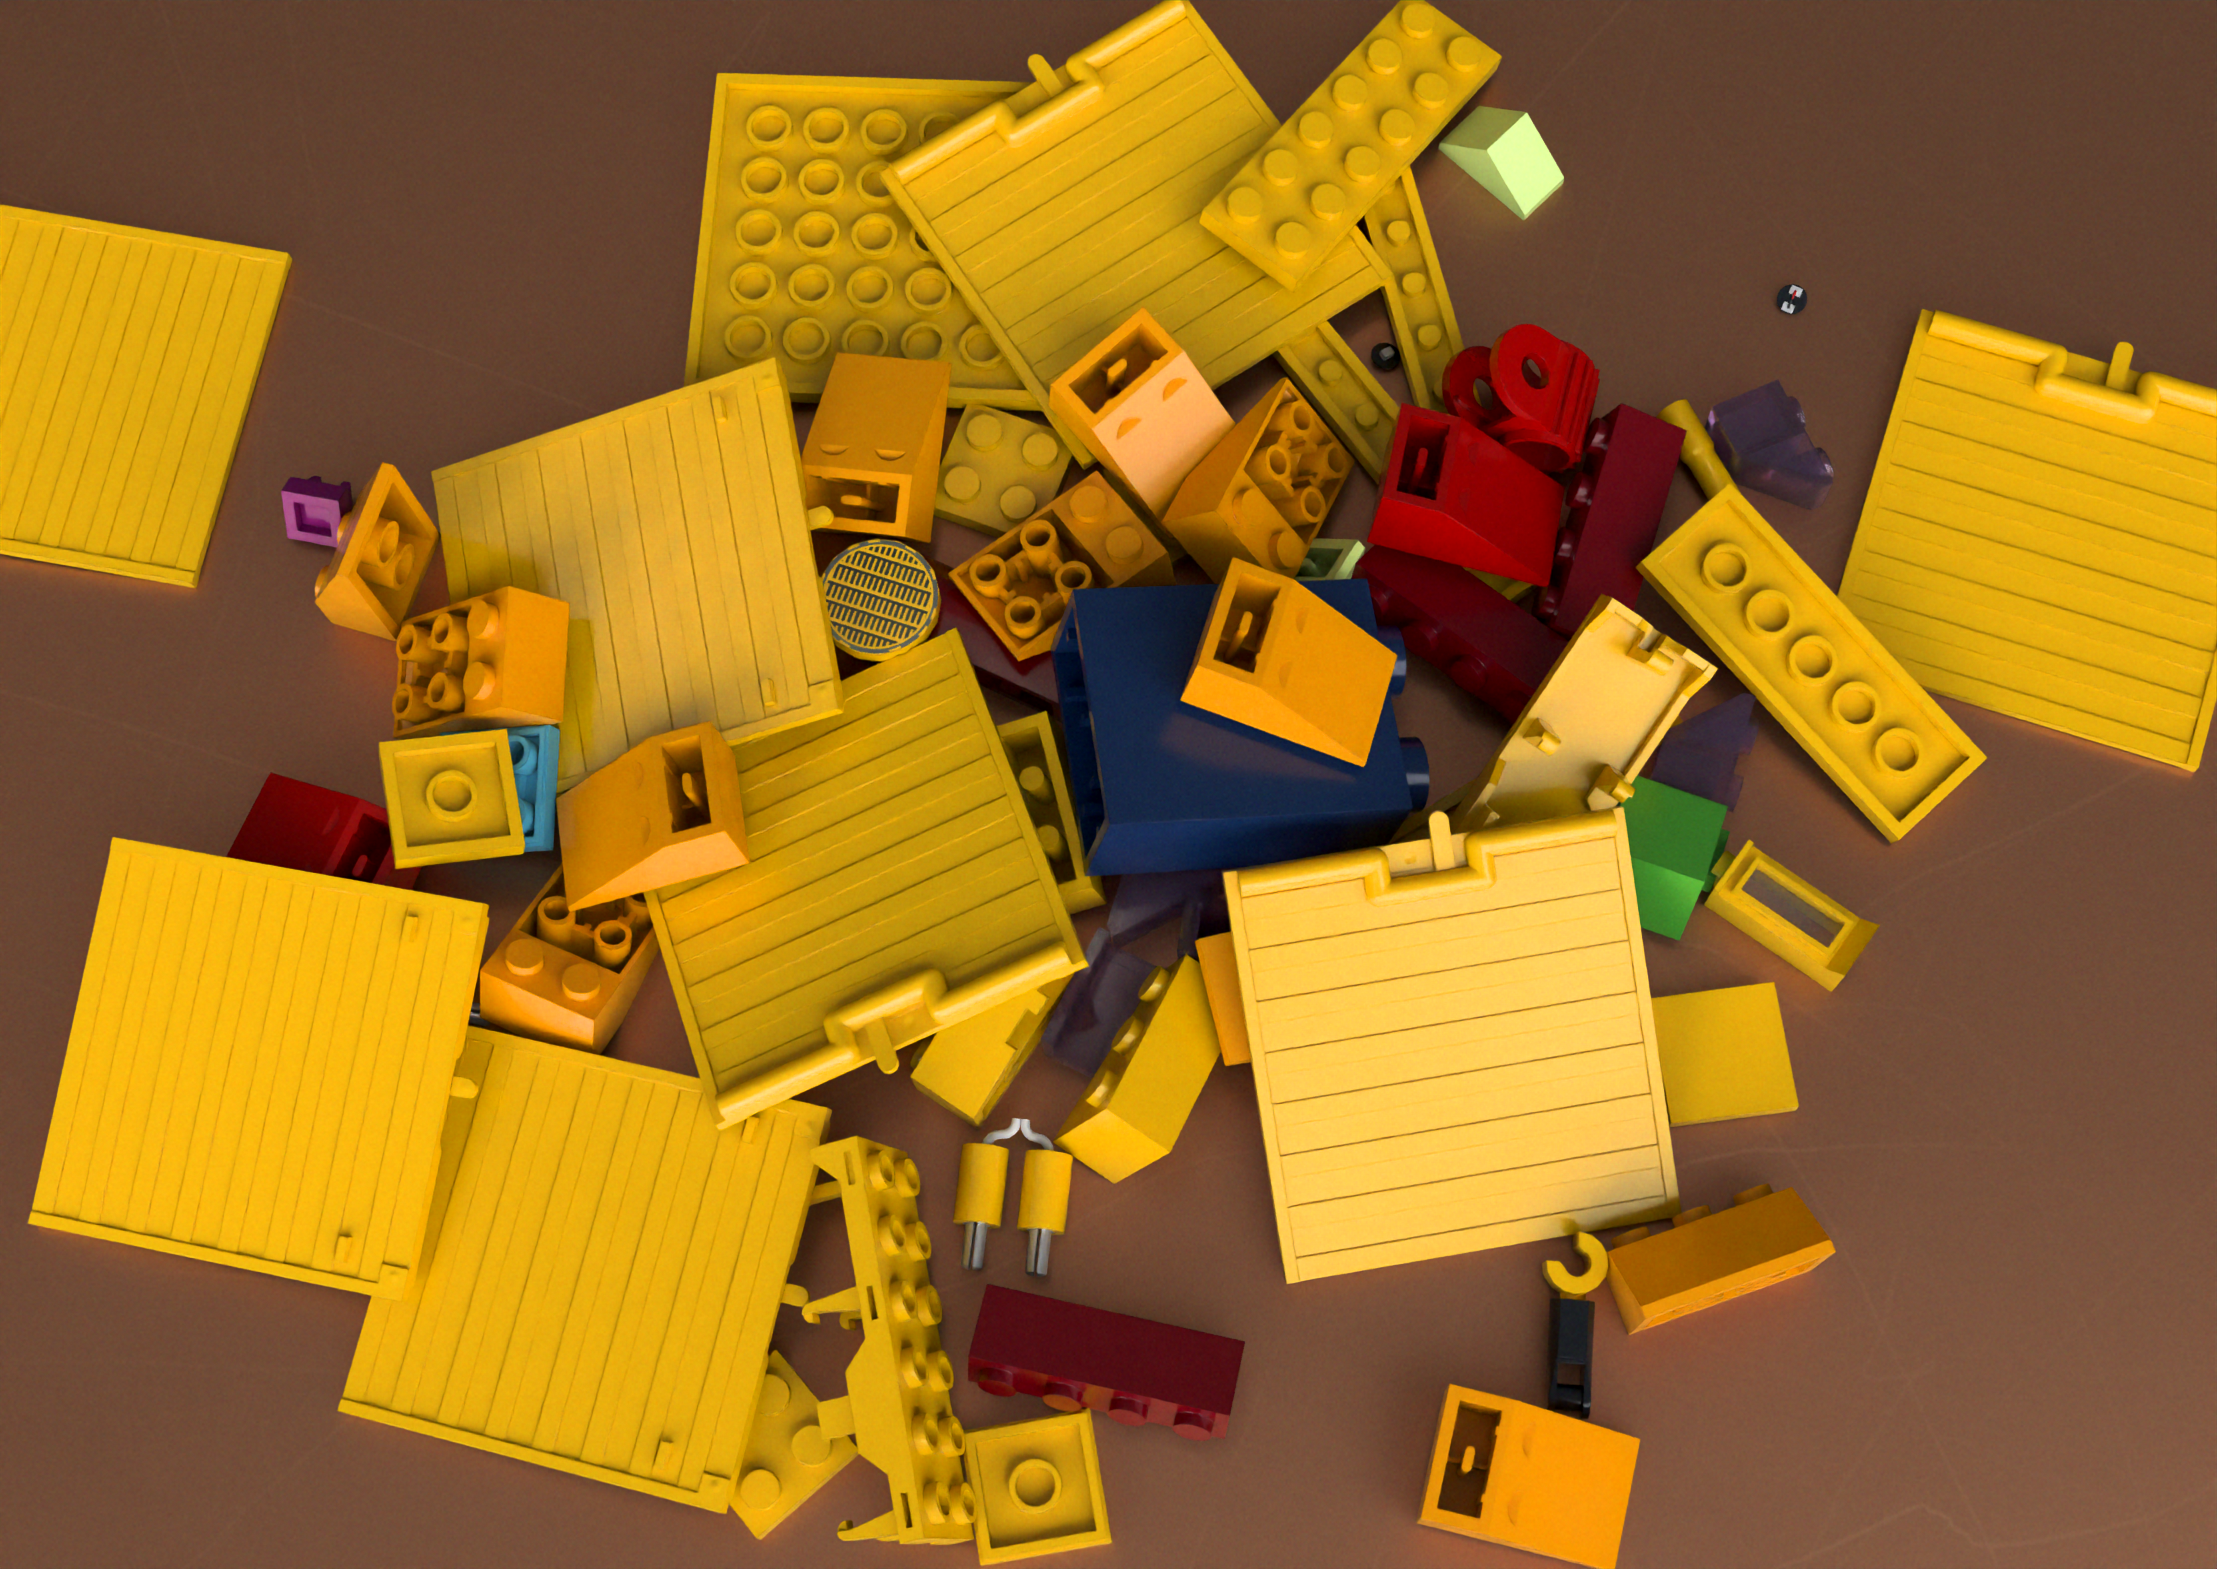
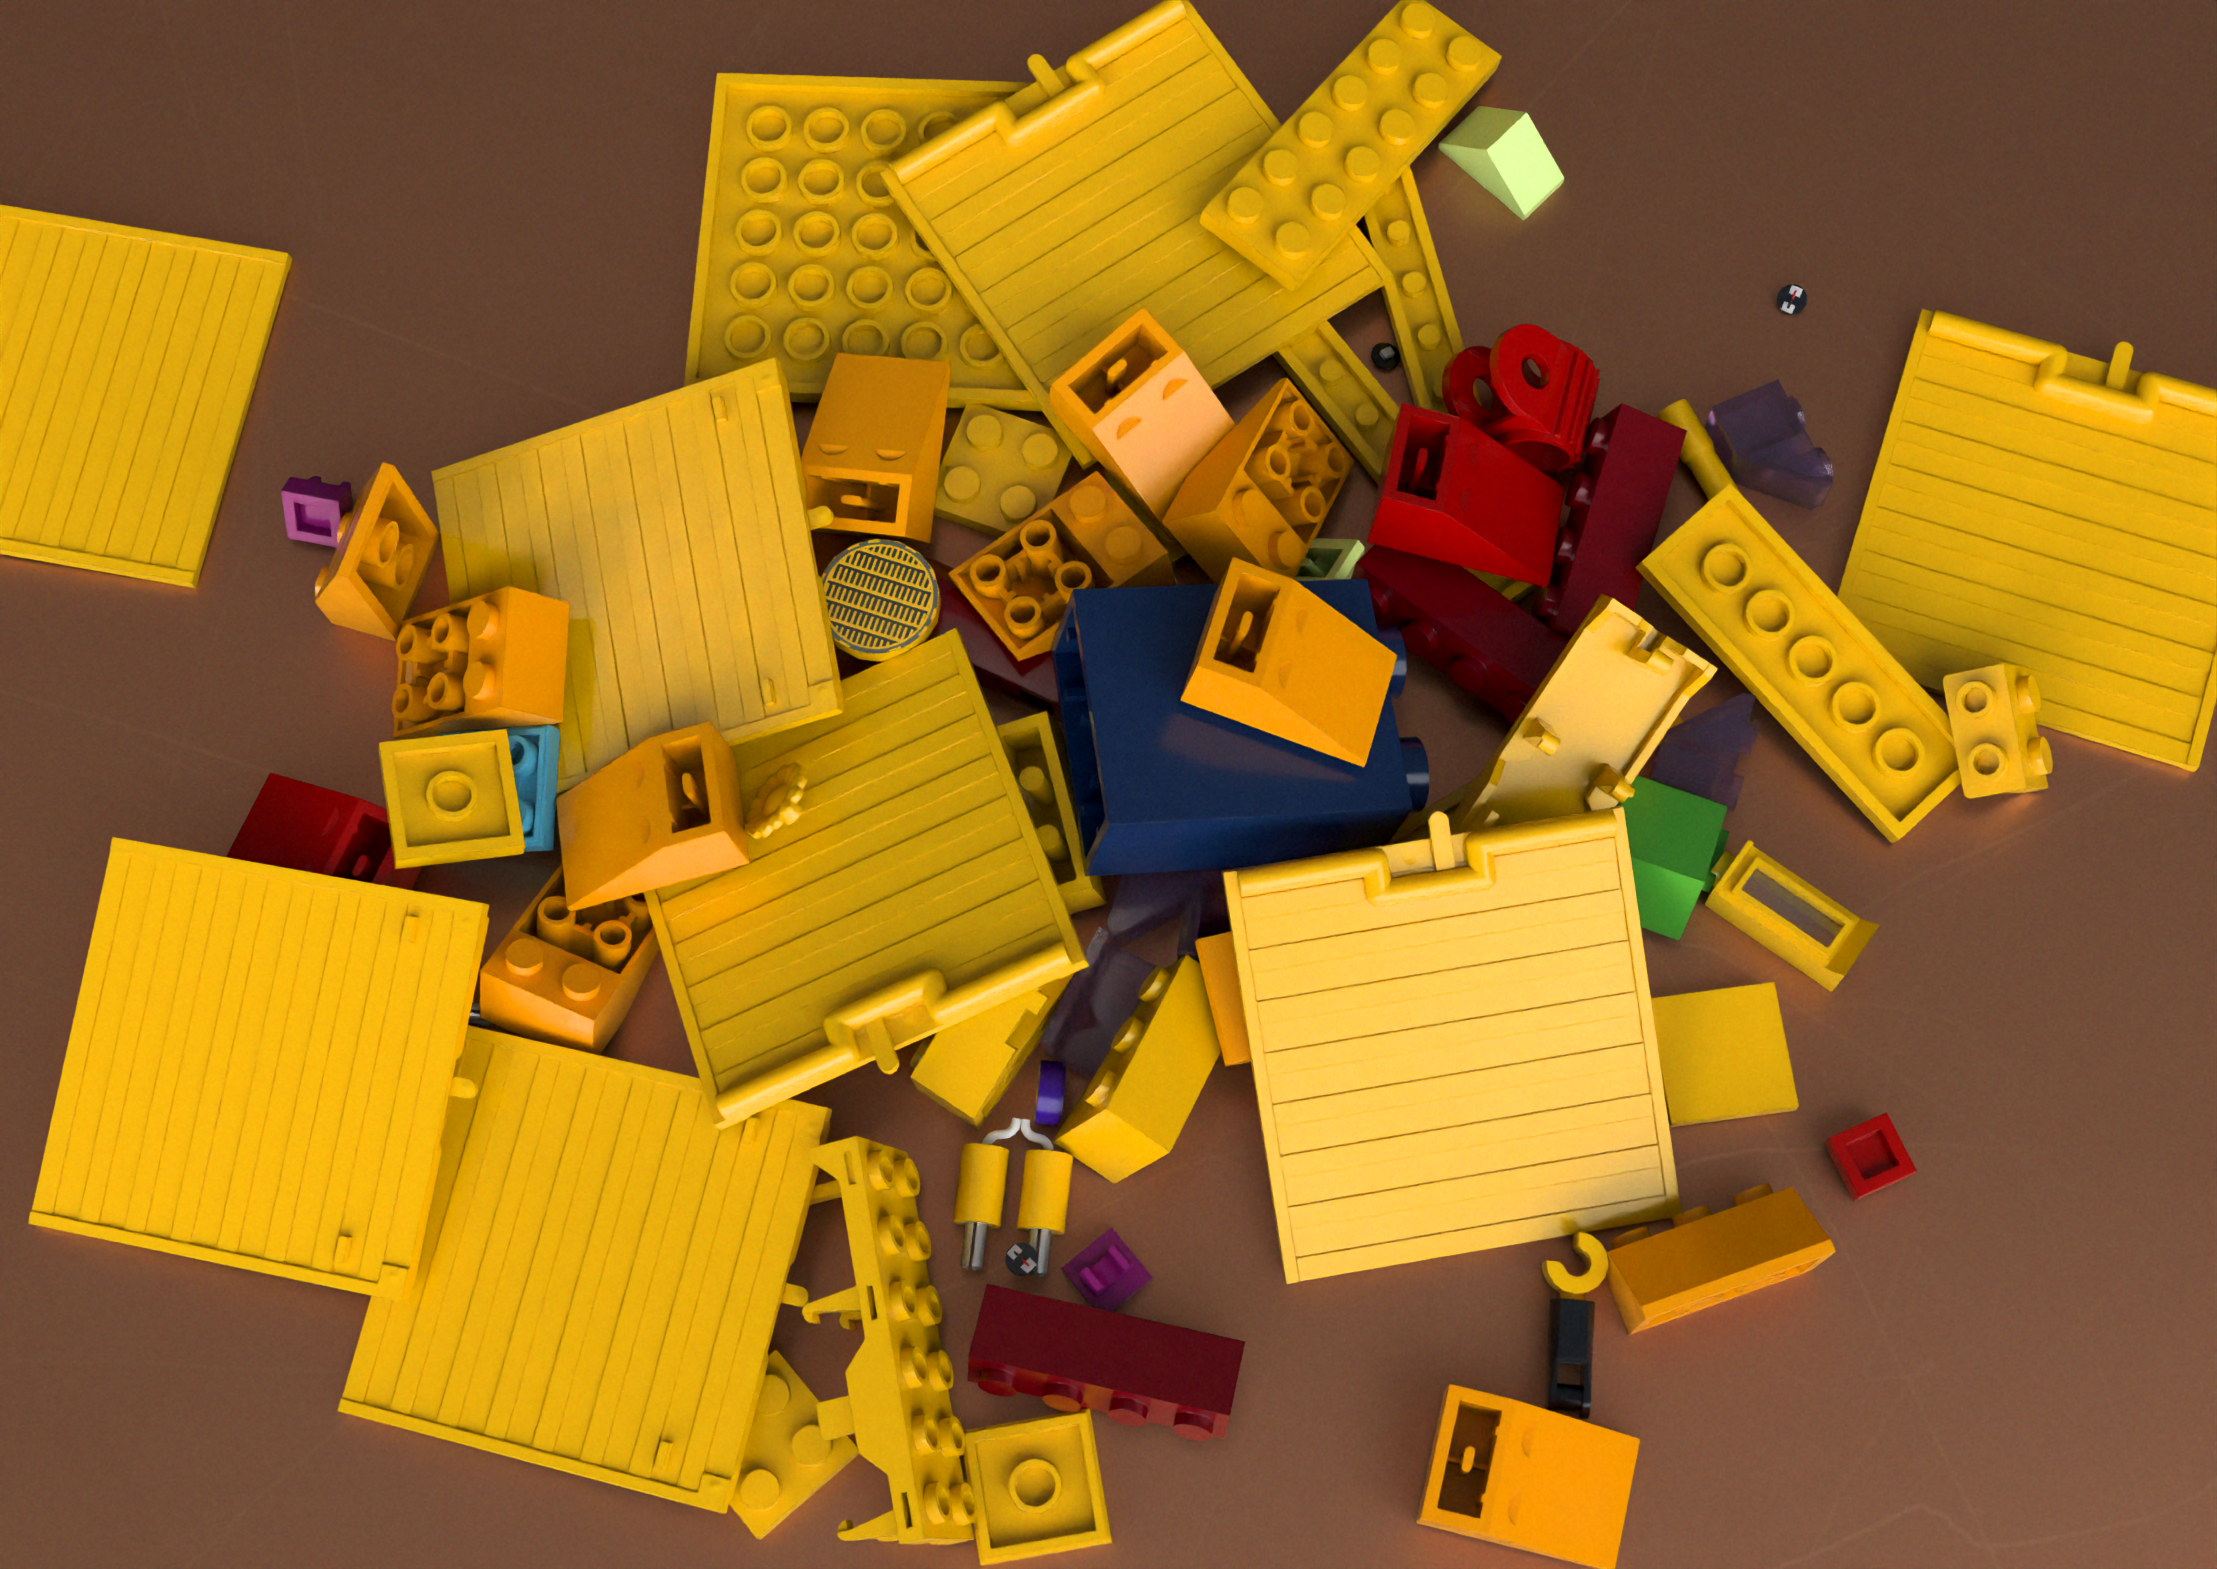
(777, 801): none -> yellow piece
(1021, 1259): none -> black piece
(1049, 1092): none -> dark purple tile
(1107, 1272): none -> magenta tile
(1870, 1156): none -> red plate
(1997, 730): none -> yellow bracket

